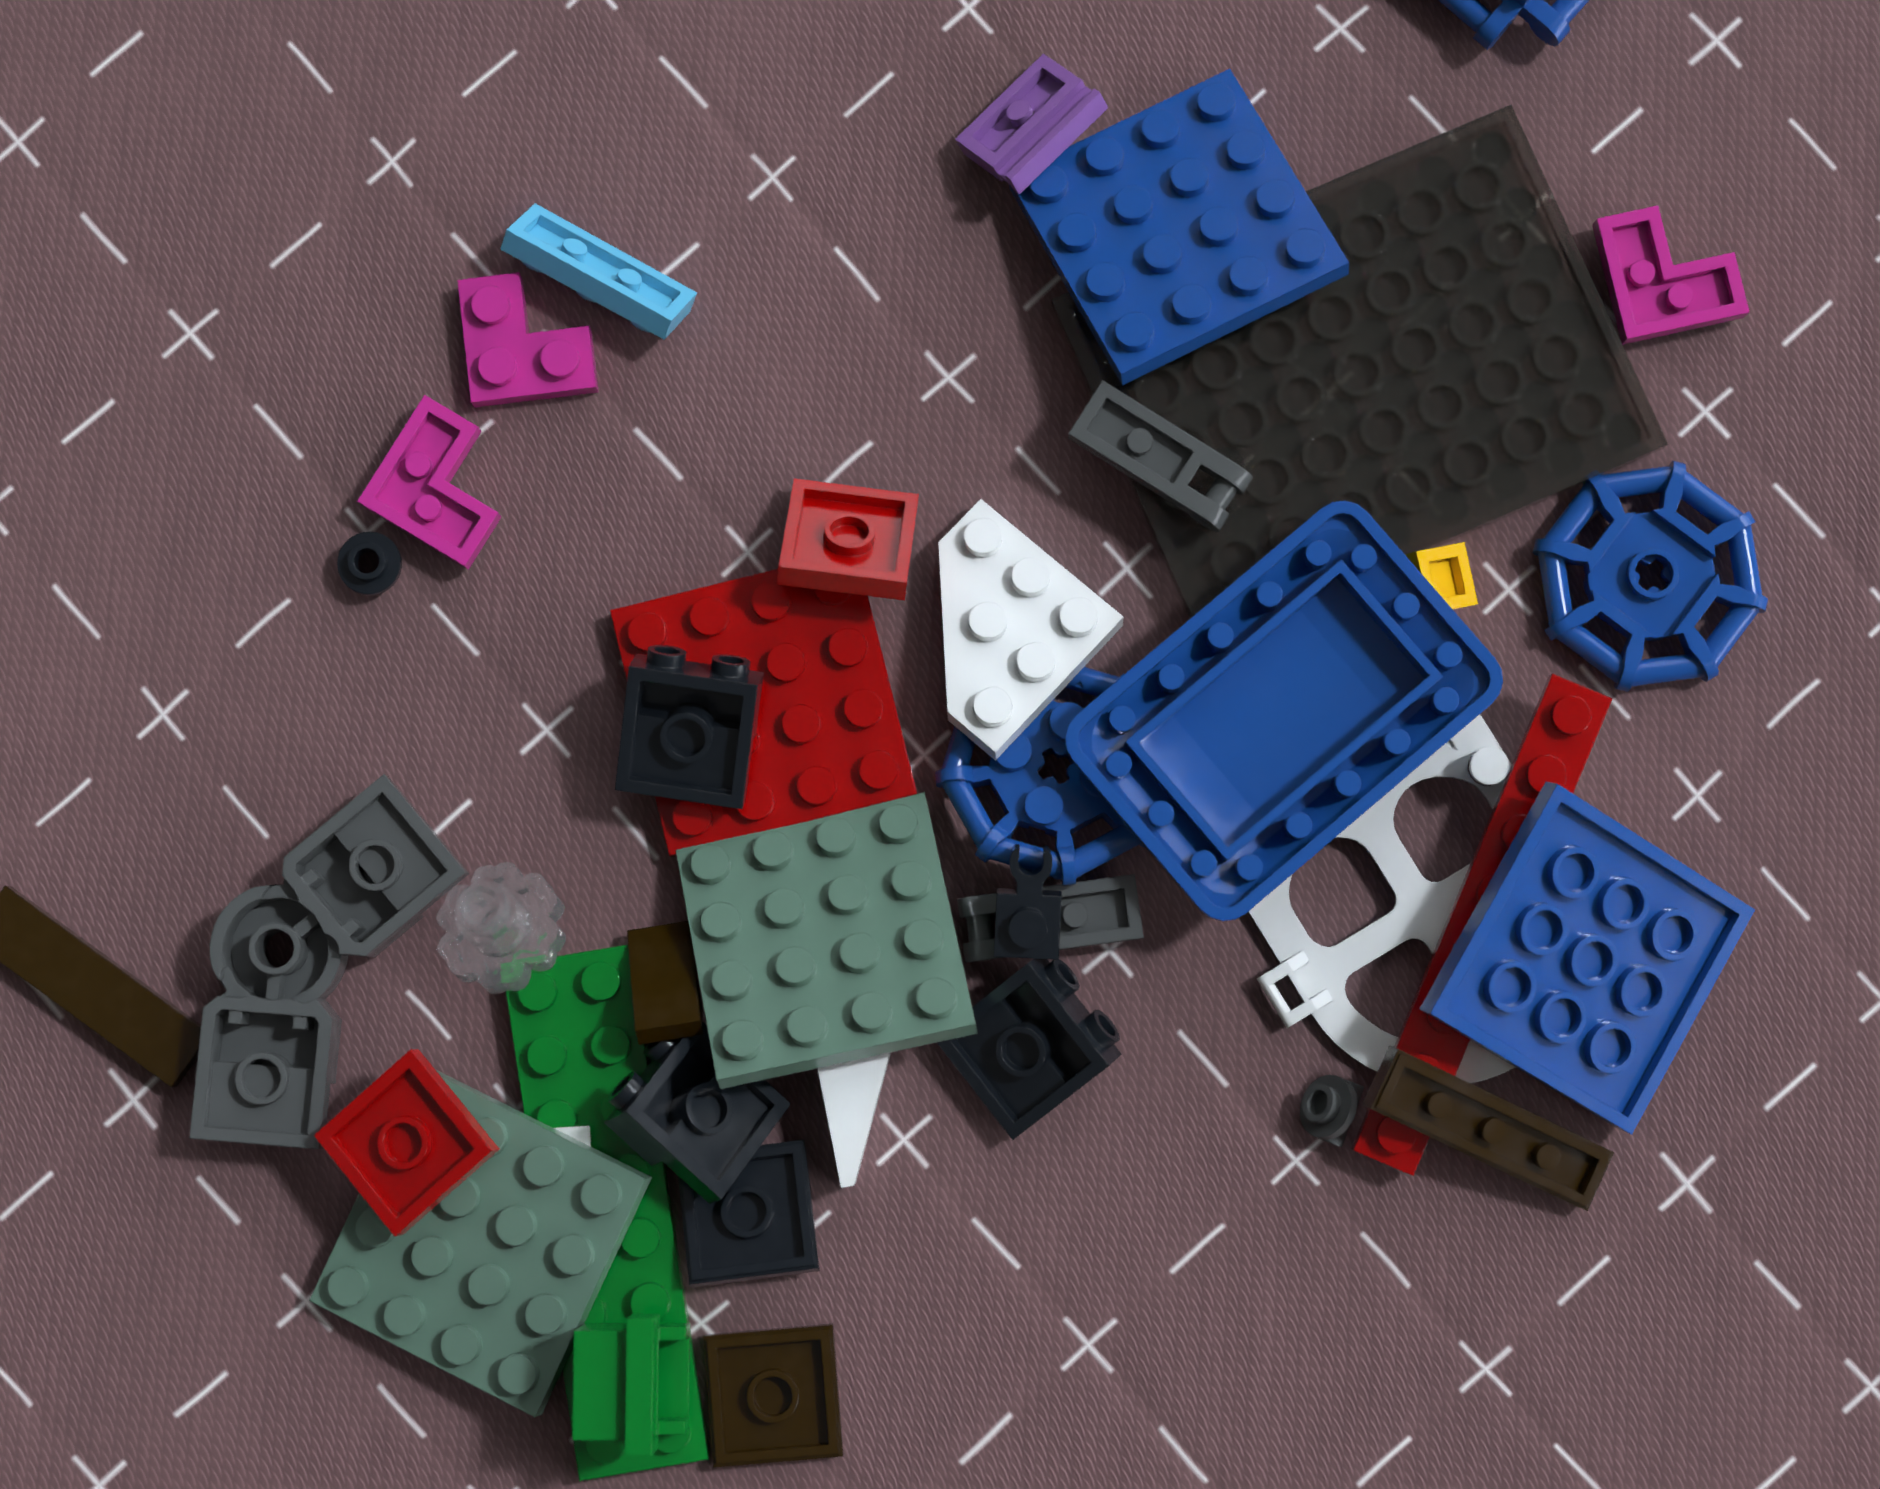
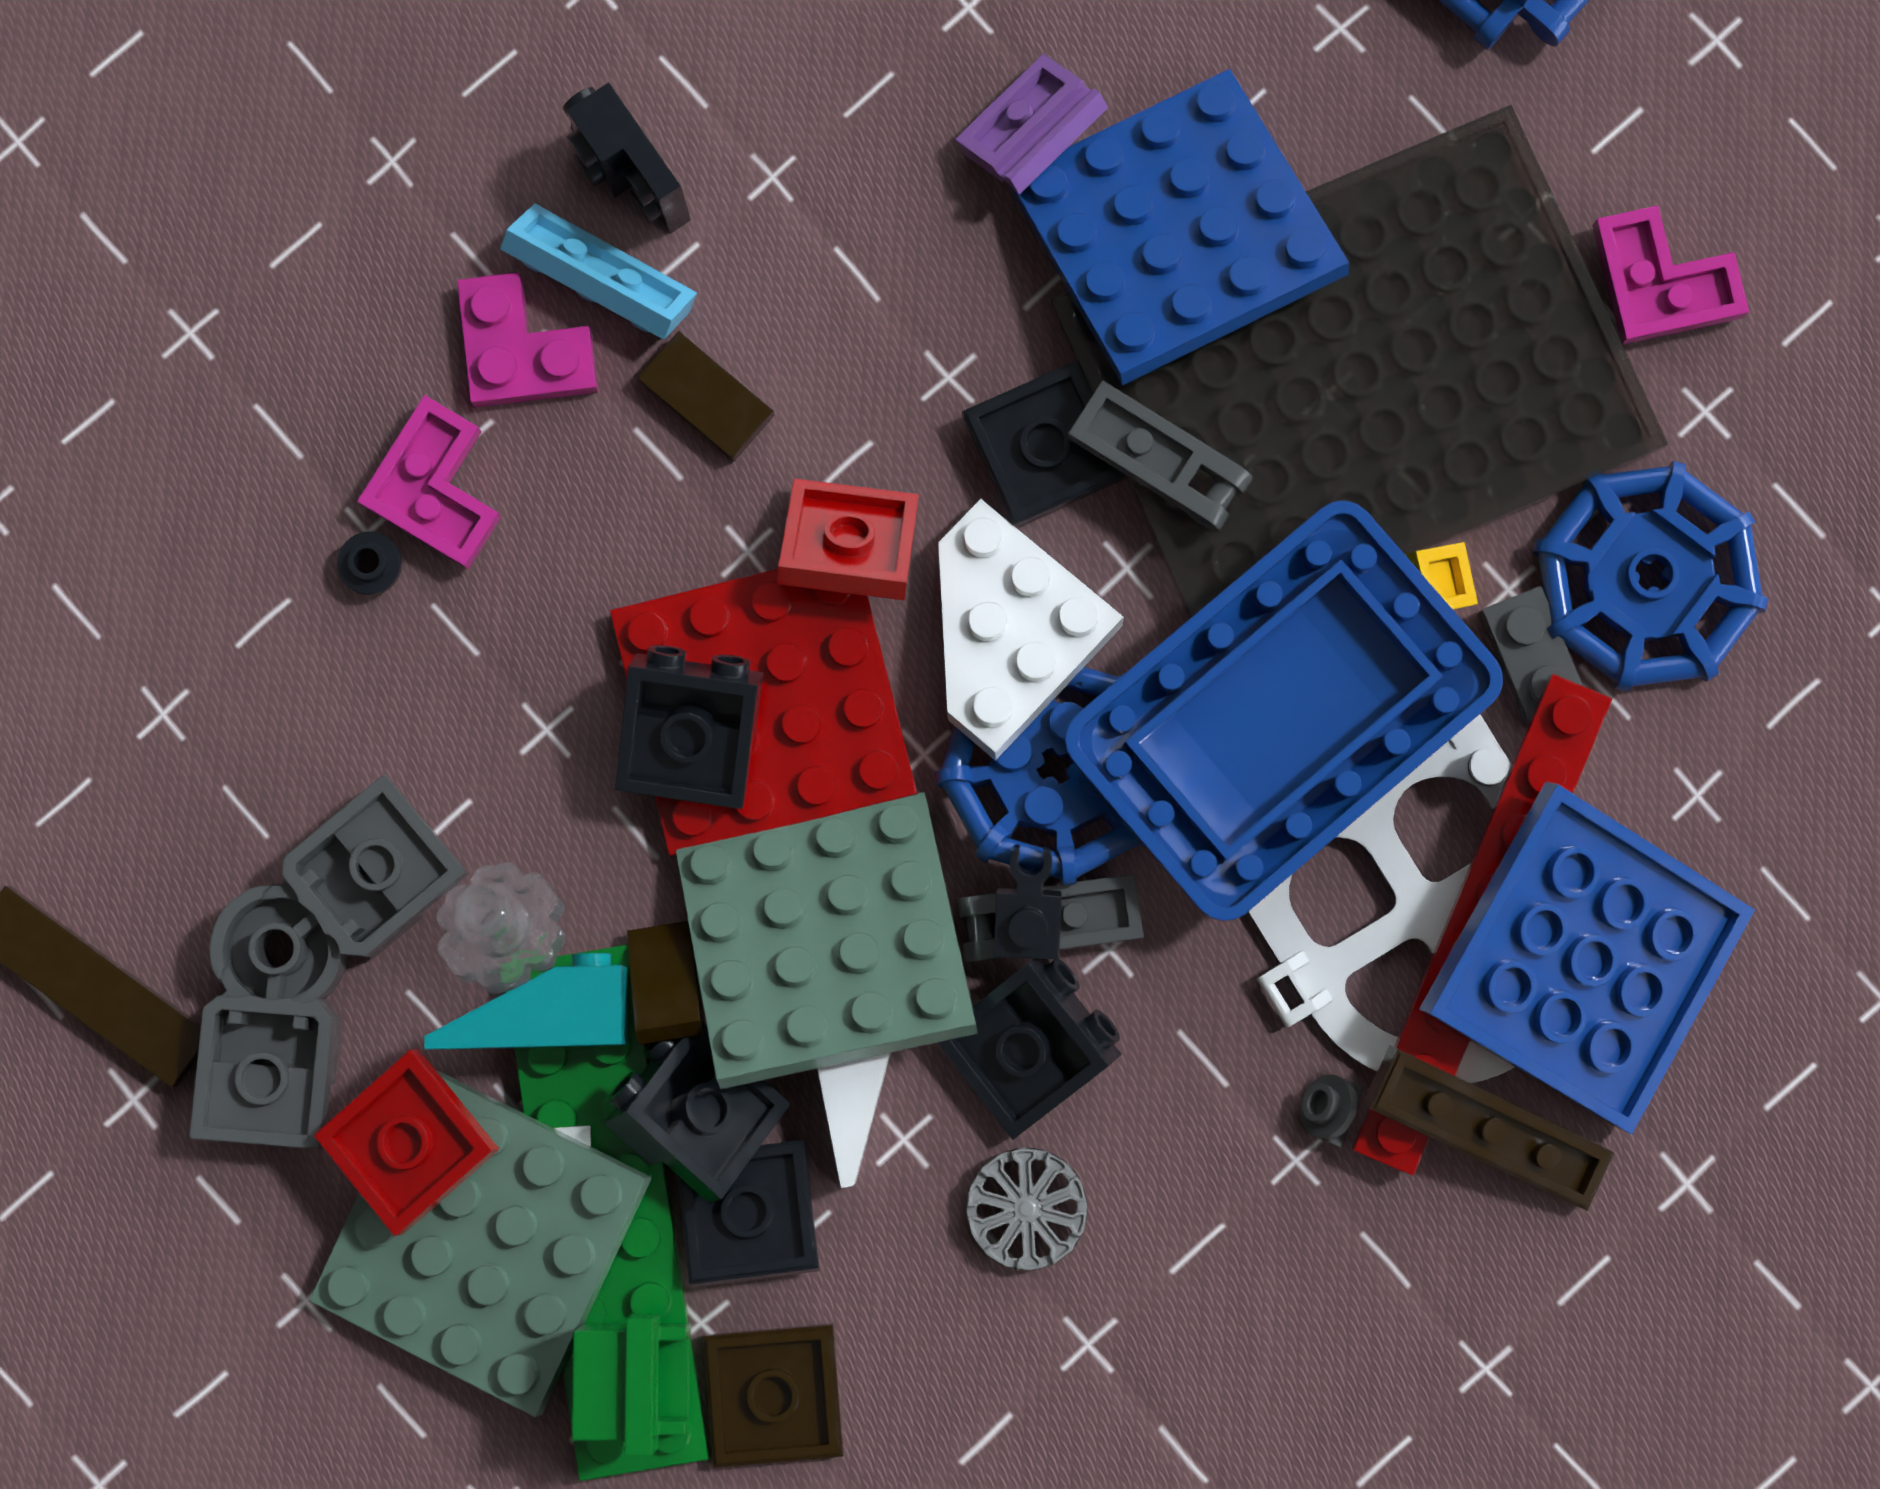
(556, 1009): none -> teal slope
(618, 152): none -> black plate
(706, 396): none -> dark brown tile
(1026, 1208): none -> light grey wheel
(1028, 446): none -> black plate
(1526, 647): none -> dark grey plate

